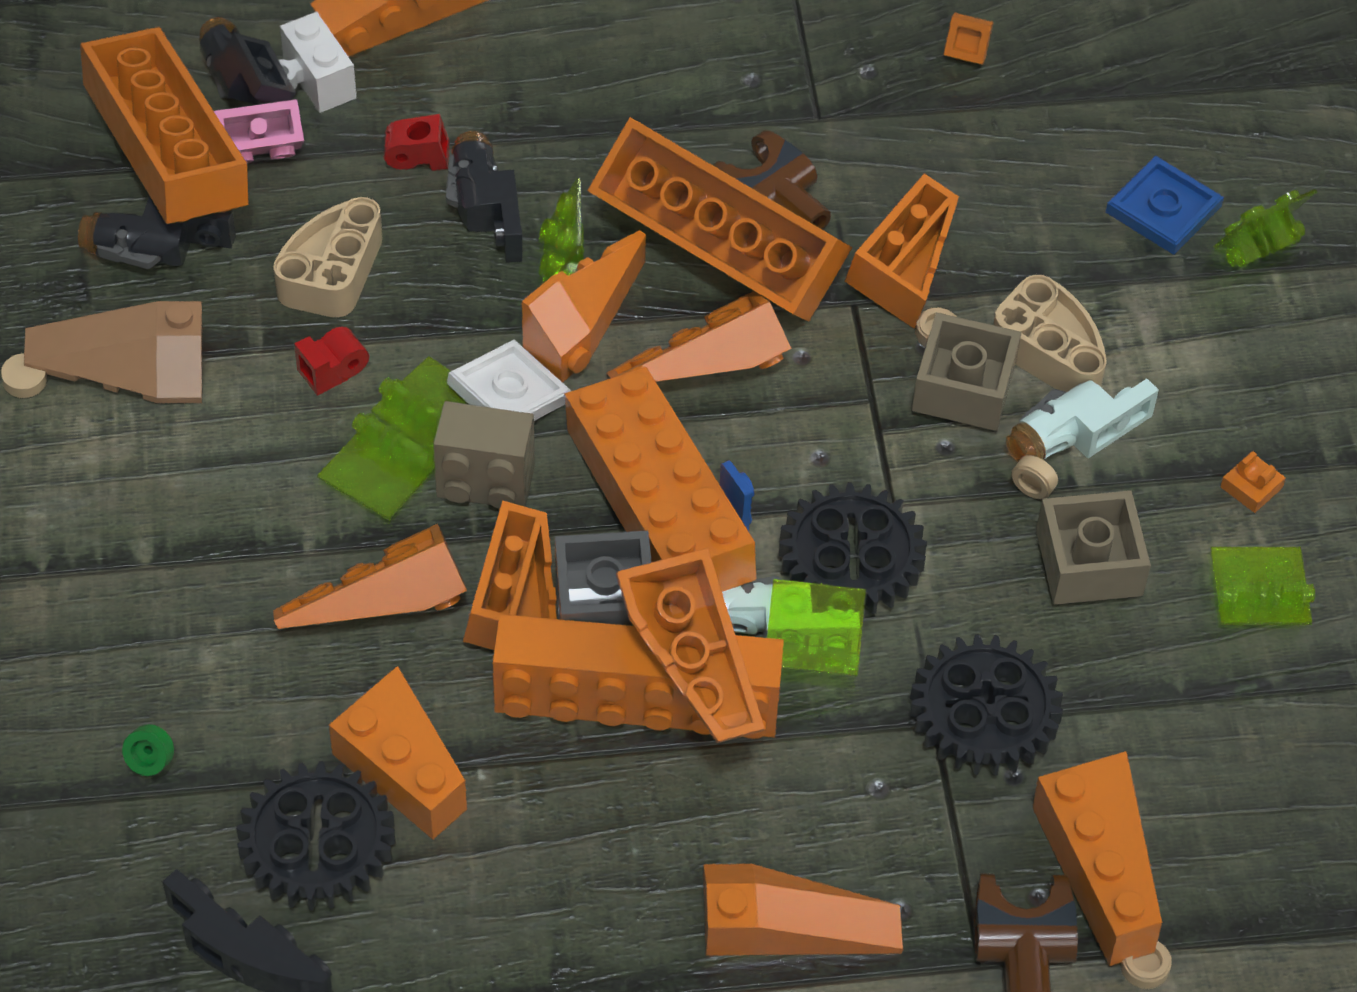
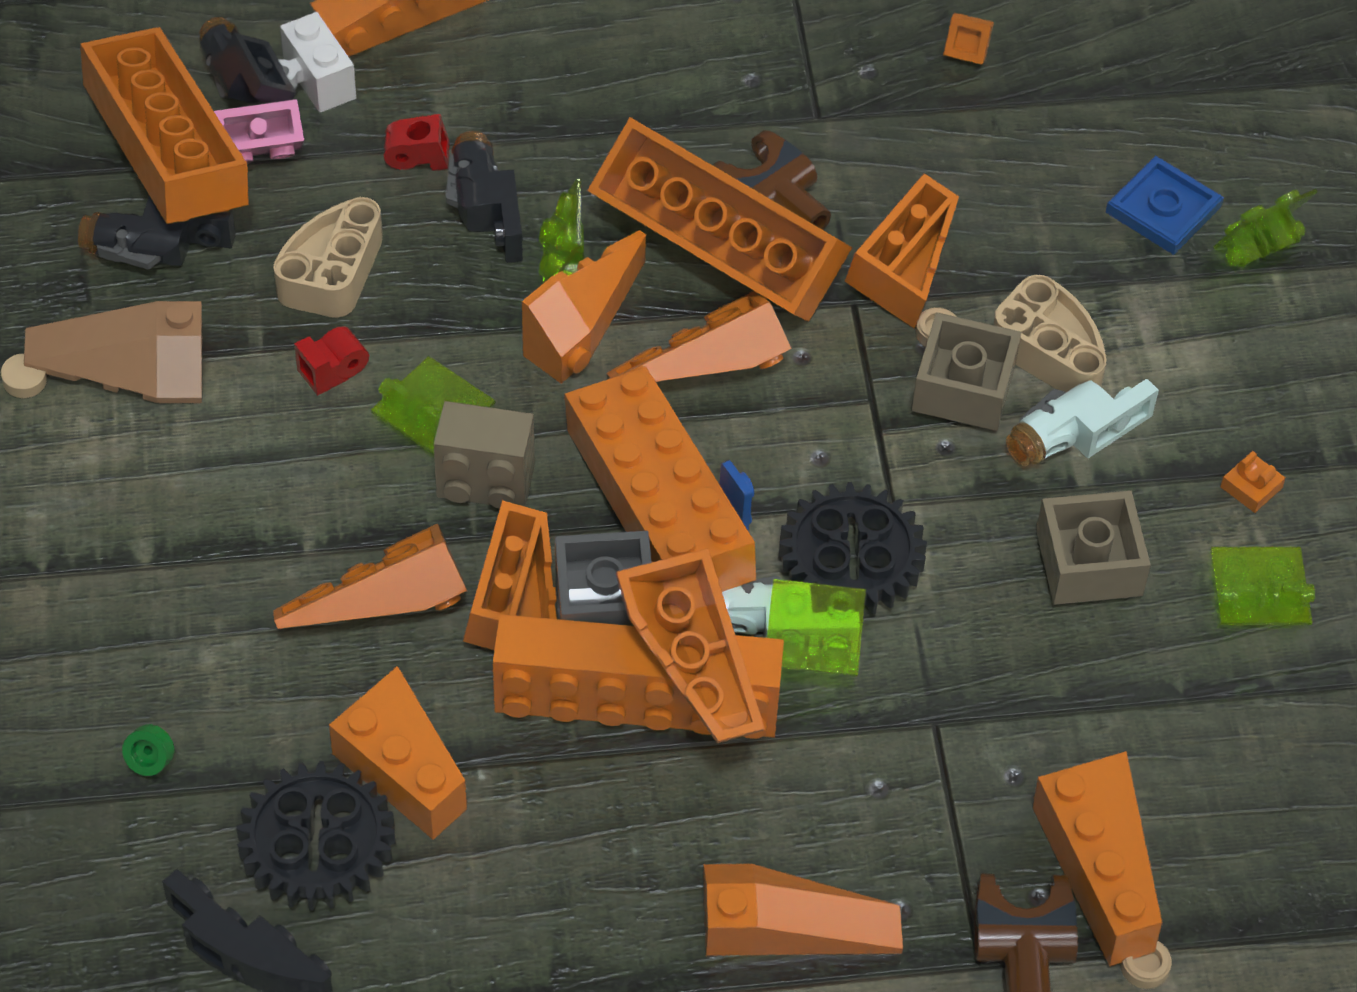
(379, 466): clear neon green hinge -> none
(509, 381): white tile -> none
(986, 704): black gear -> none
(1034, 477): tan tile -> none

